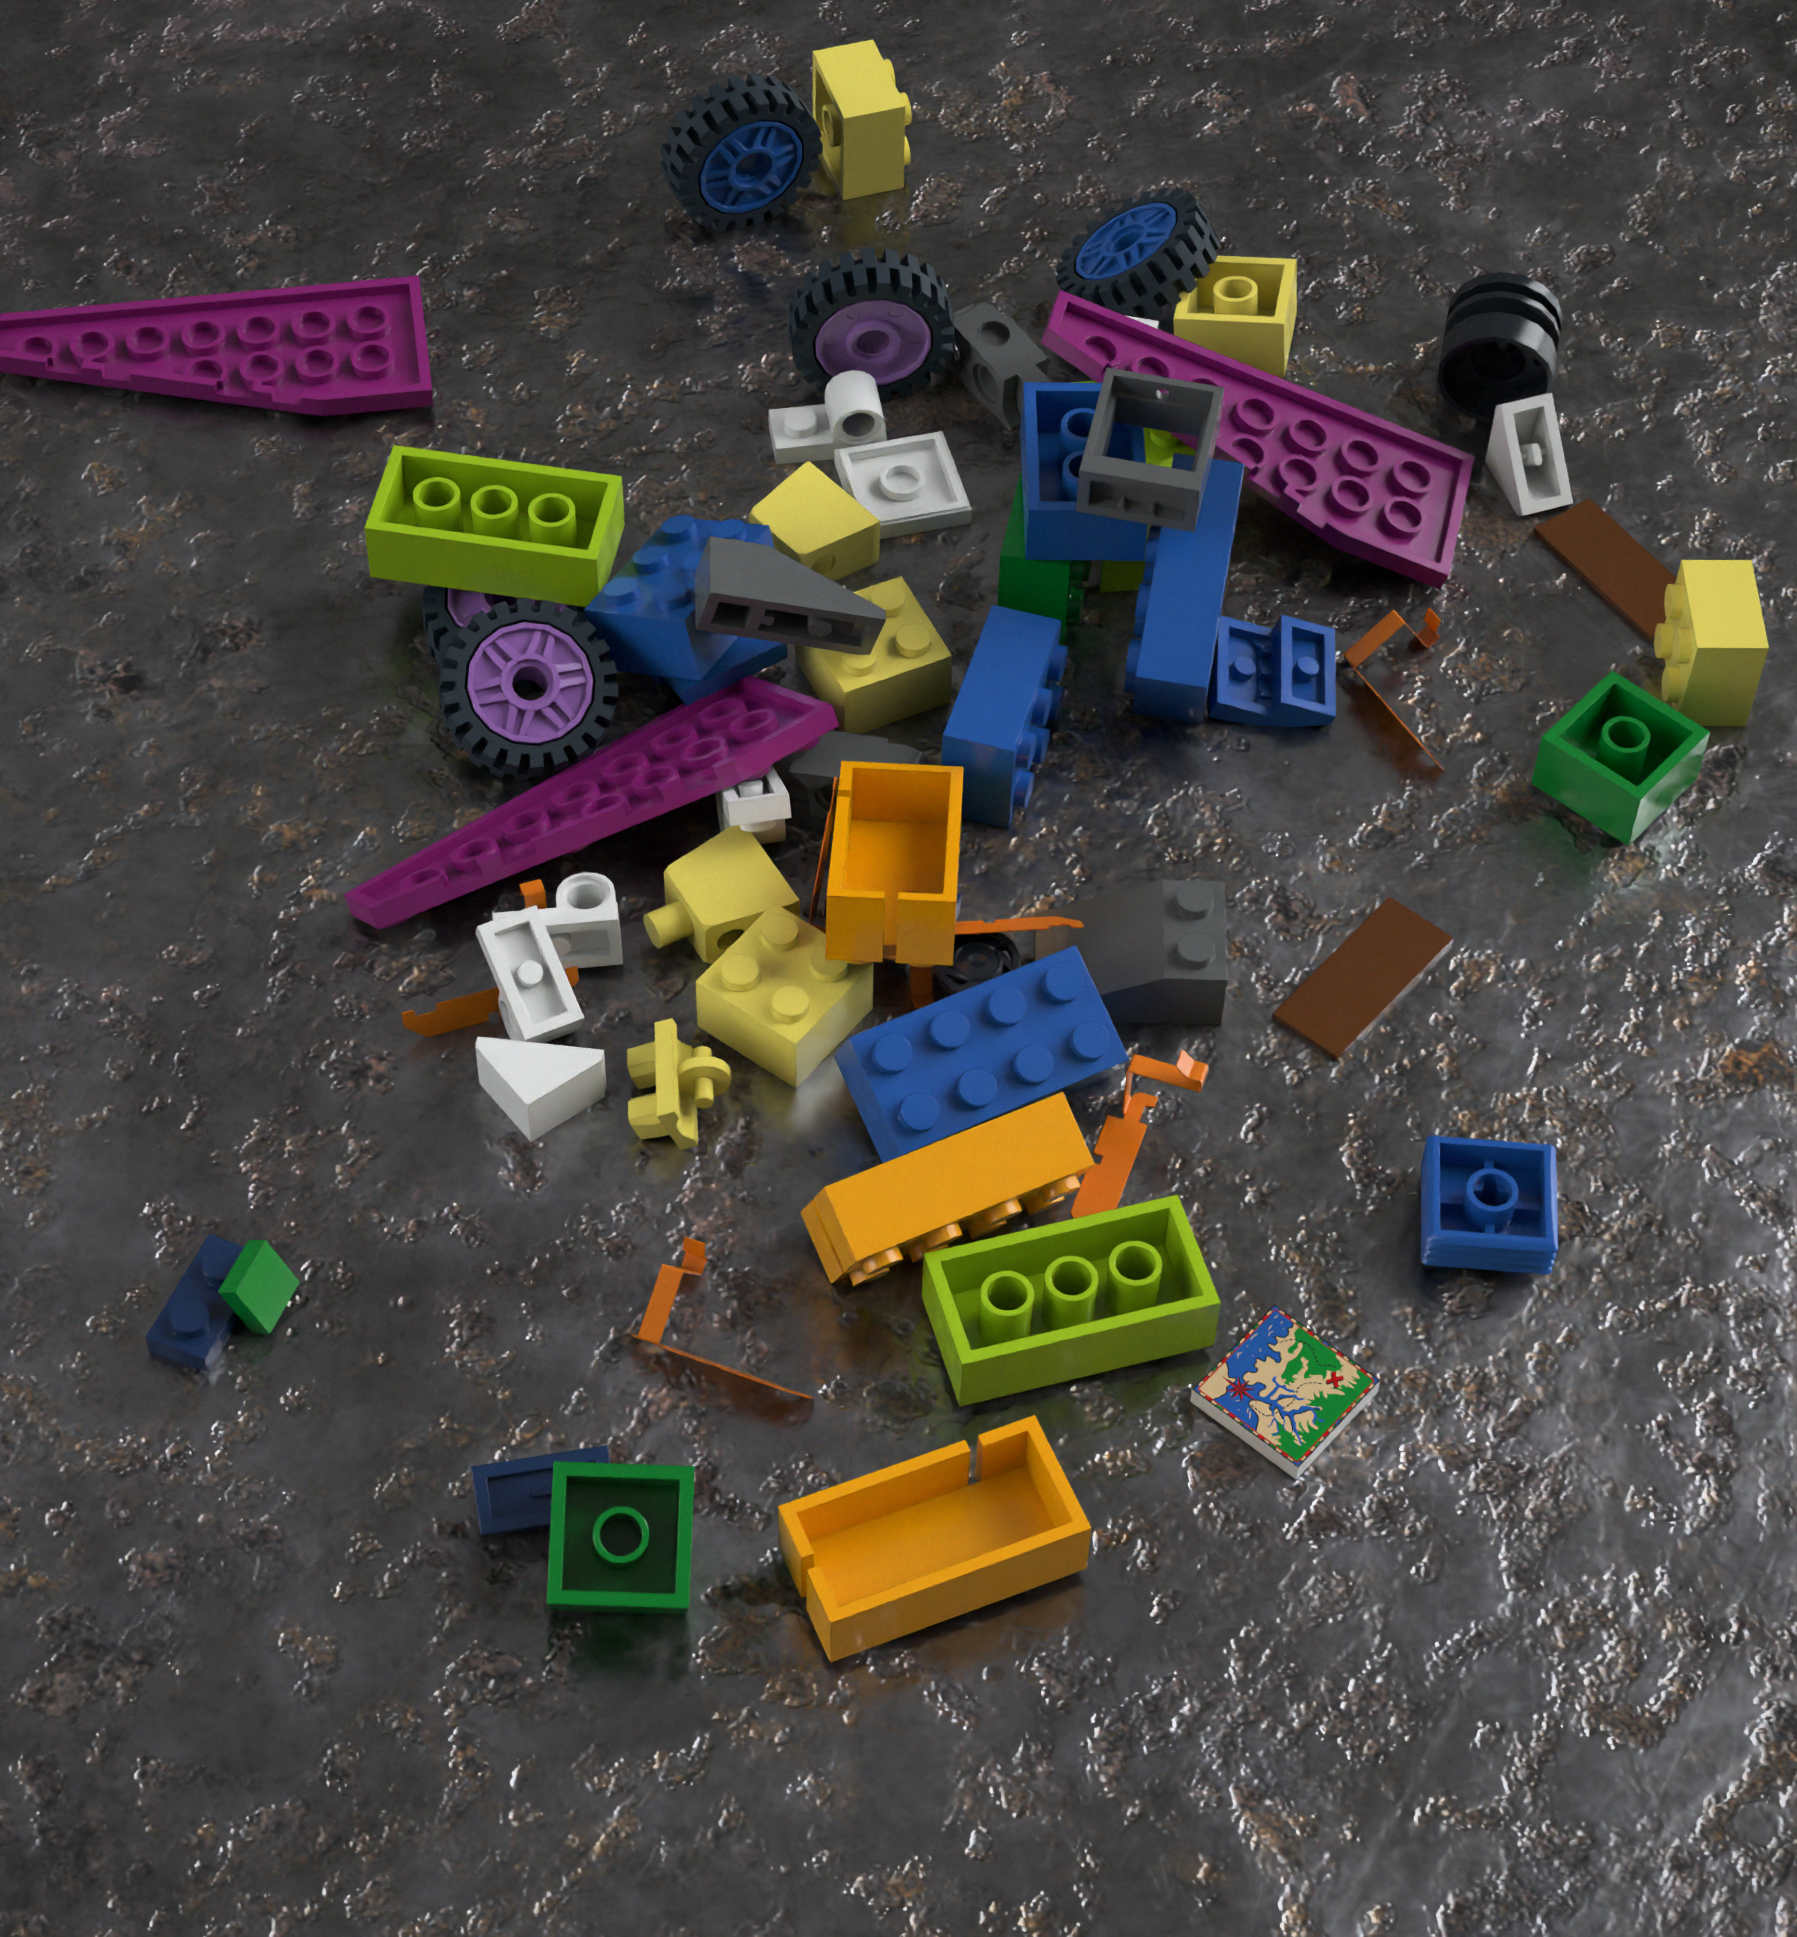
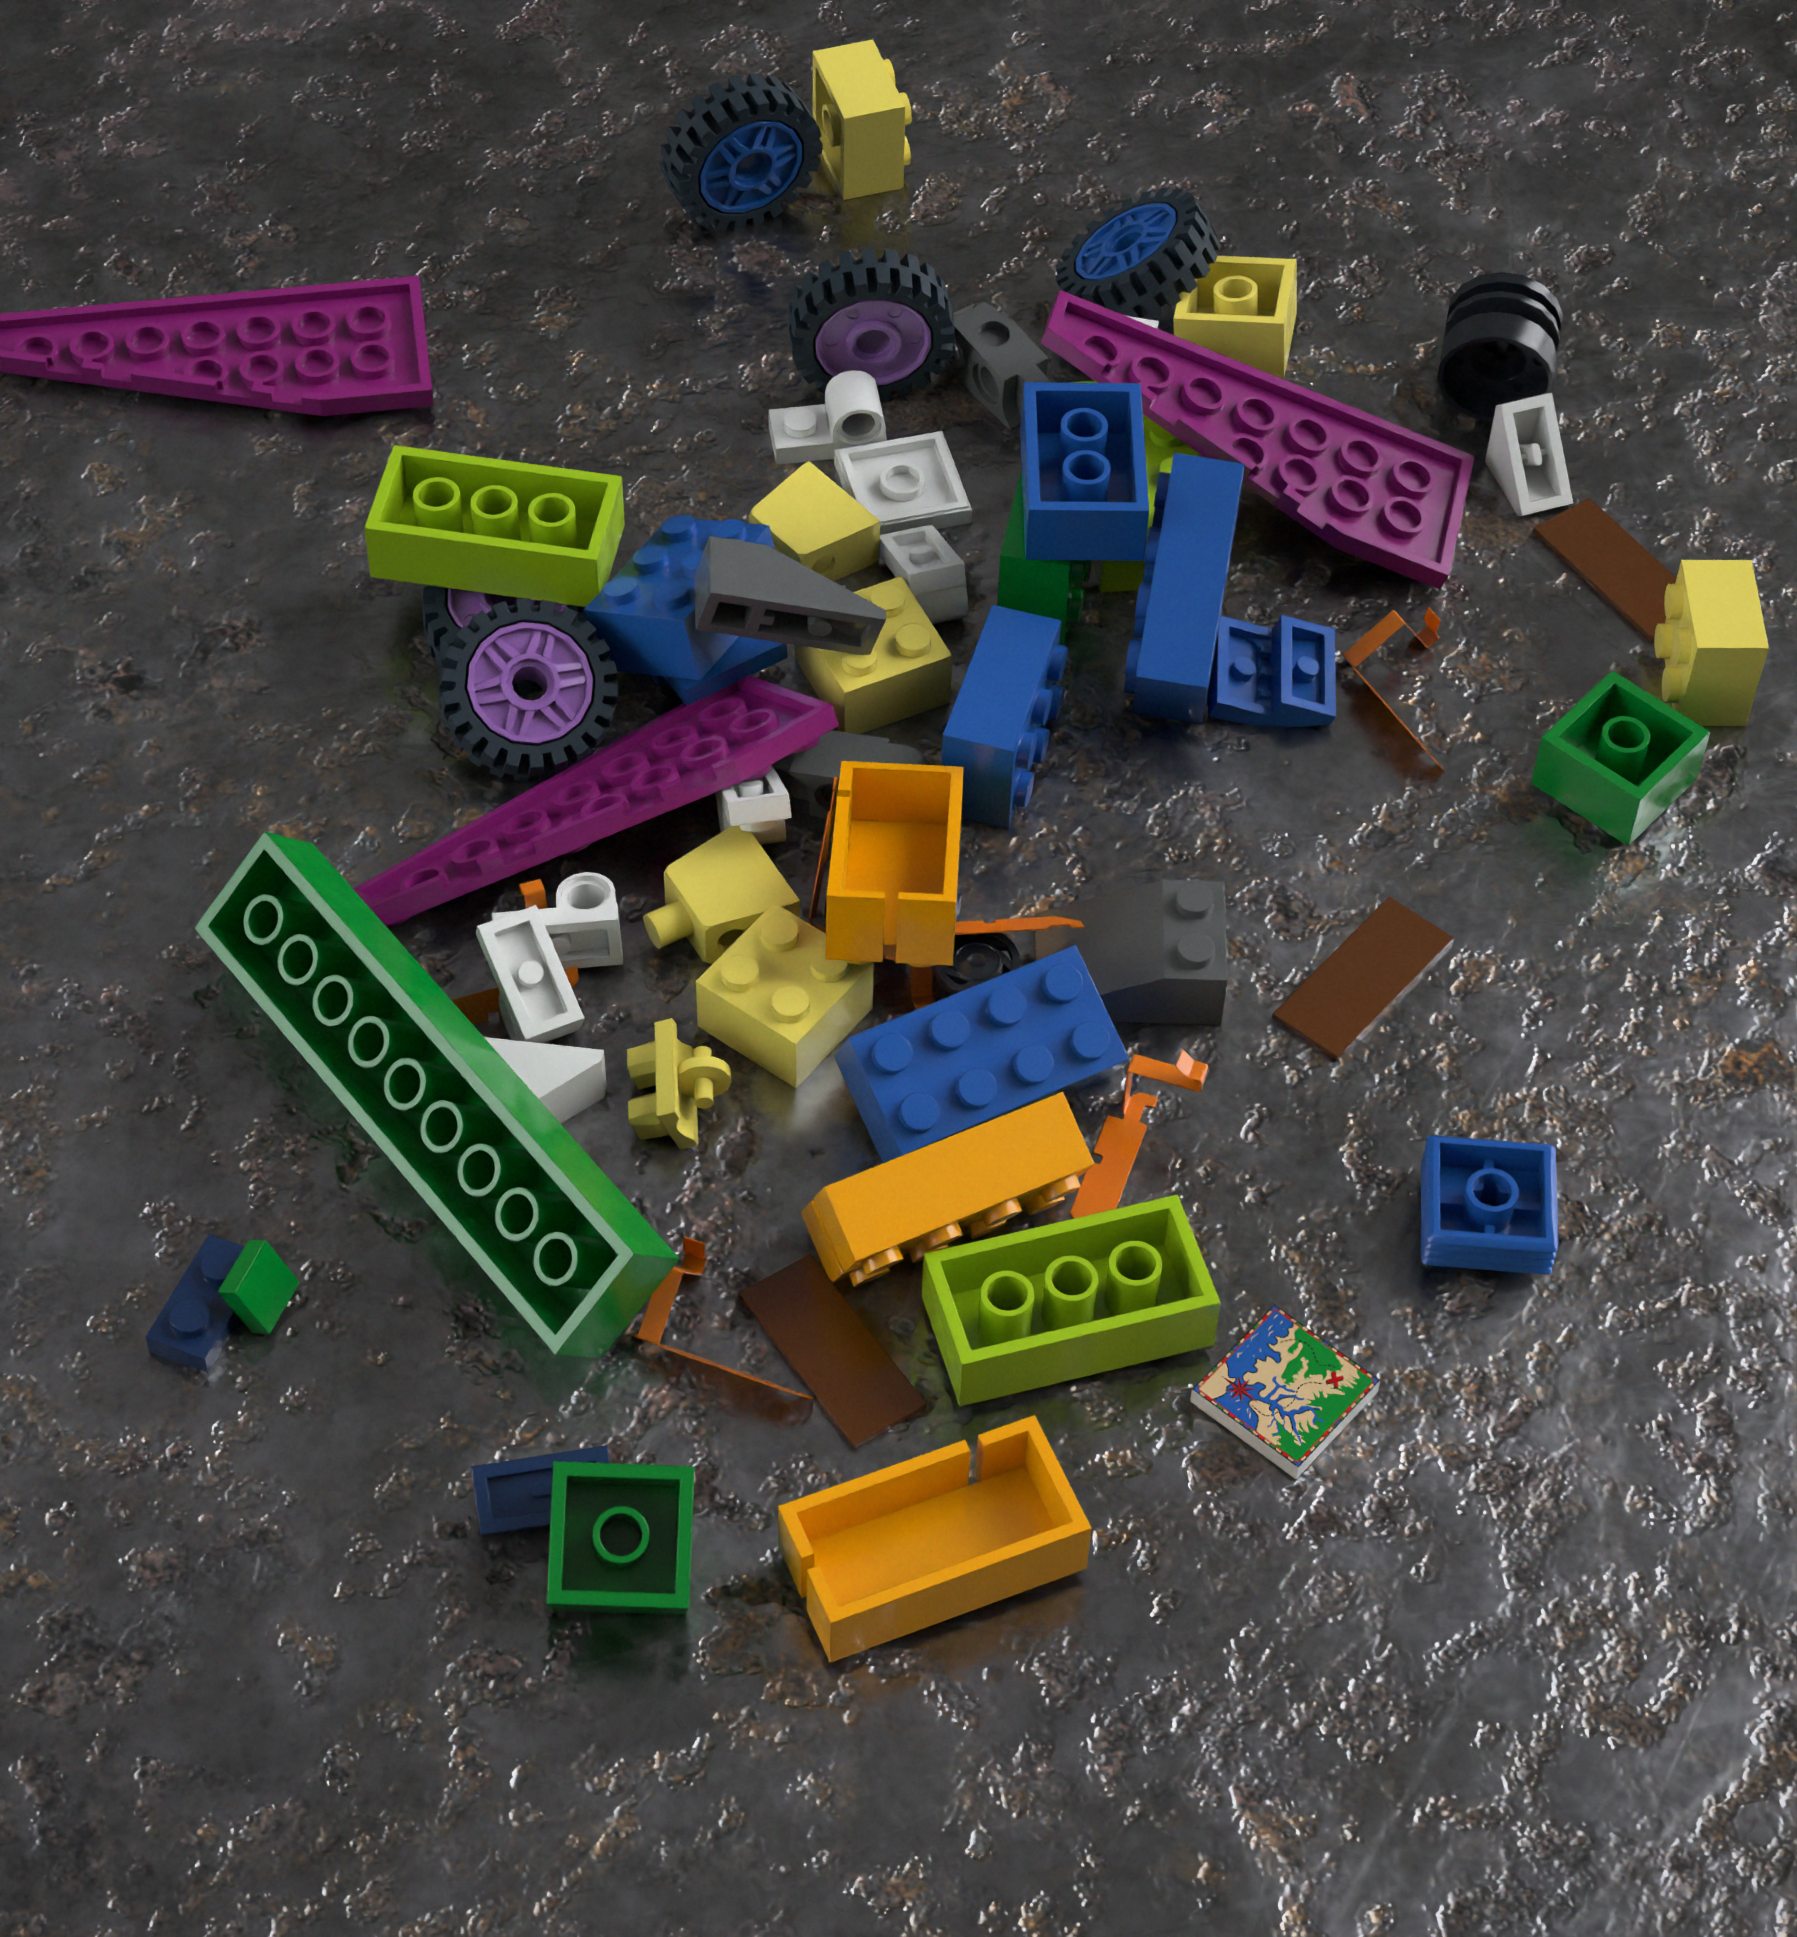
(437, 1098): none -> green brick
(832, 1351): none -> reddish brown piece
(929, 570): none -> white plate
(1139, 489): dark grey window -> none

